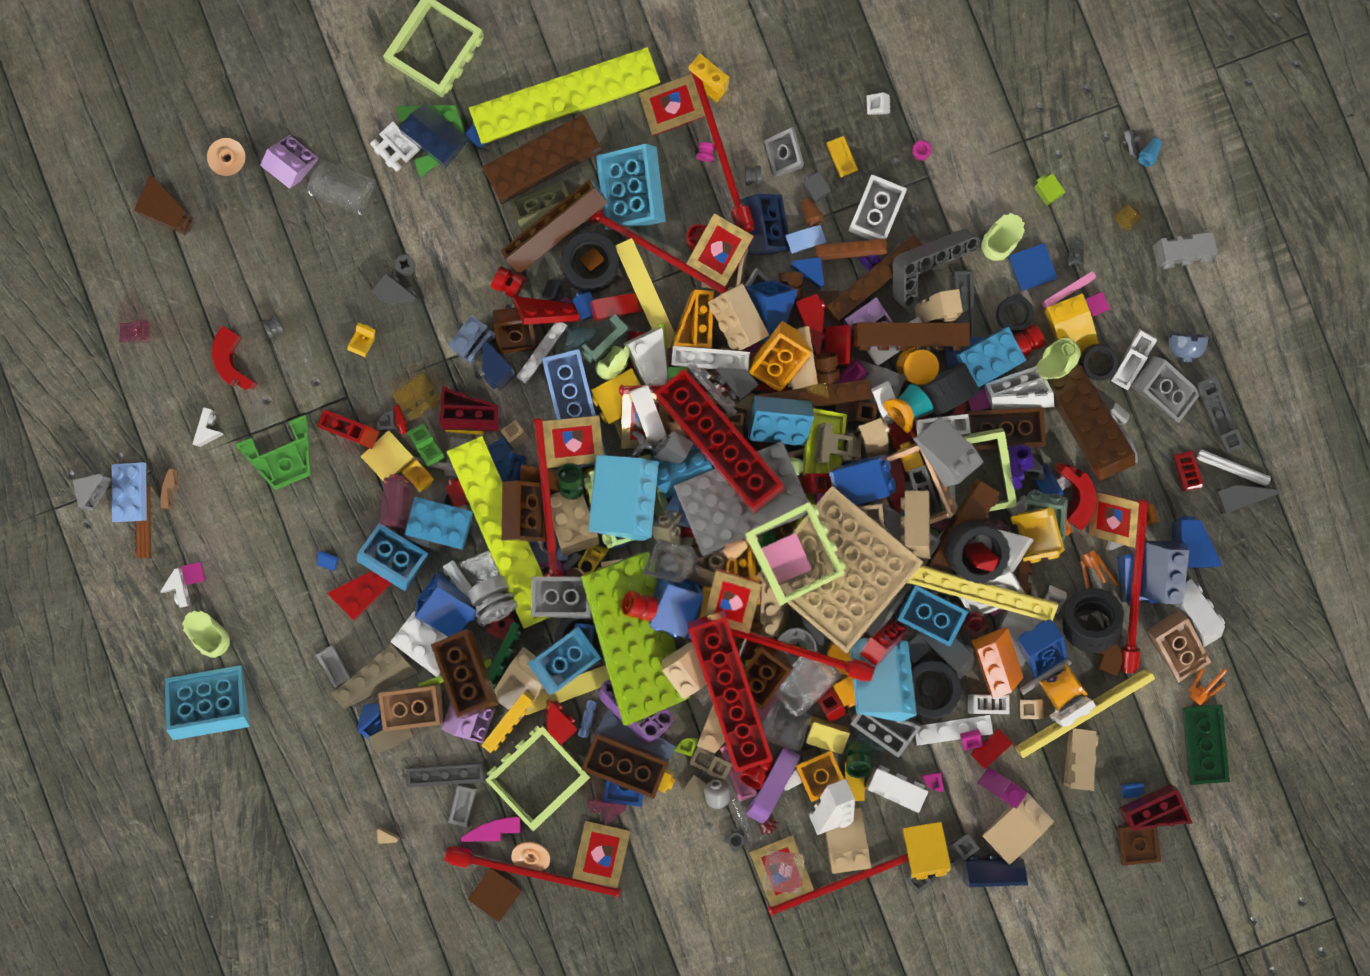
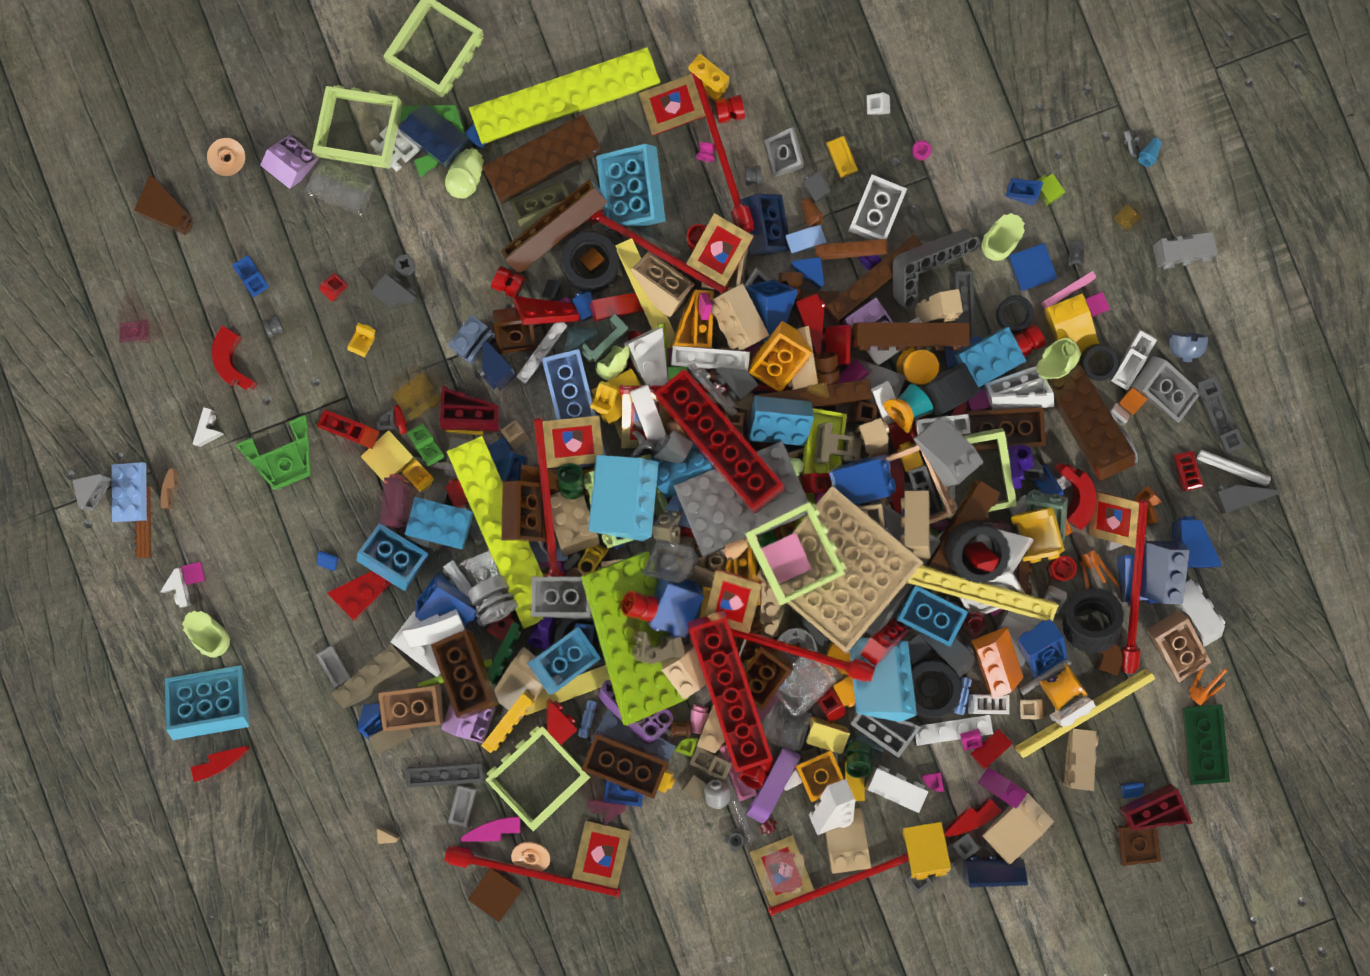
(218, 762): none -> red slope
(250, 276): none -> blue slope
(333, 287): none -> red slope
(356, 94): none -> yellowish green window
(434, 629): none -> white slope
(464, 173): none -> yellowish green hair
(542, 633): none -> dark purple plate
(604, 398): none -> yellow bracket
(662, 283): none -> tan slope
(669, 647): none -> dark tan tile
(680, 728): none -> reddish brown bush
(698, 718): none -> bright pink cone
(704, 306): none -> dark pink tile
(729, 109): none -> red wheel
(965, 683): none -> light blue axle
(972, 819): none -> red slope
(1024, 190): none -> blue slope
(1061, 568): none -> red wheel
(1132, 401): none -> orange slope
(1148, 494): none -> orange slope

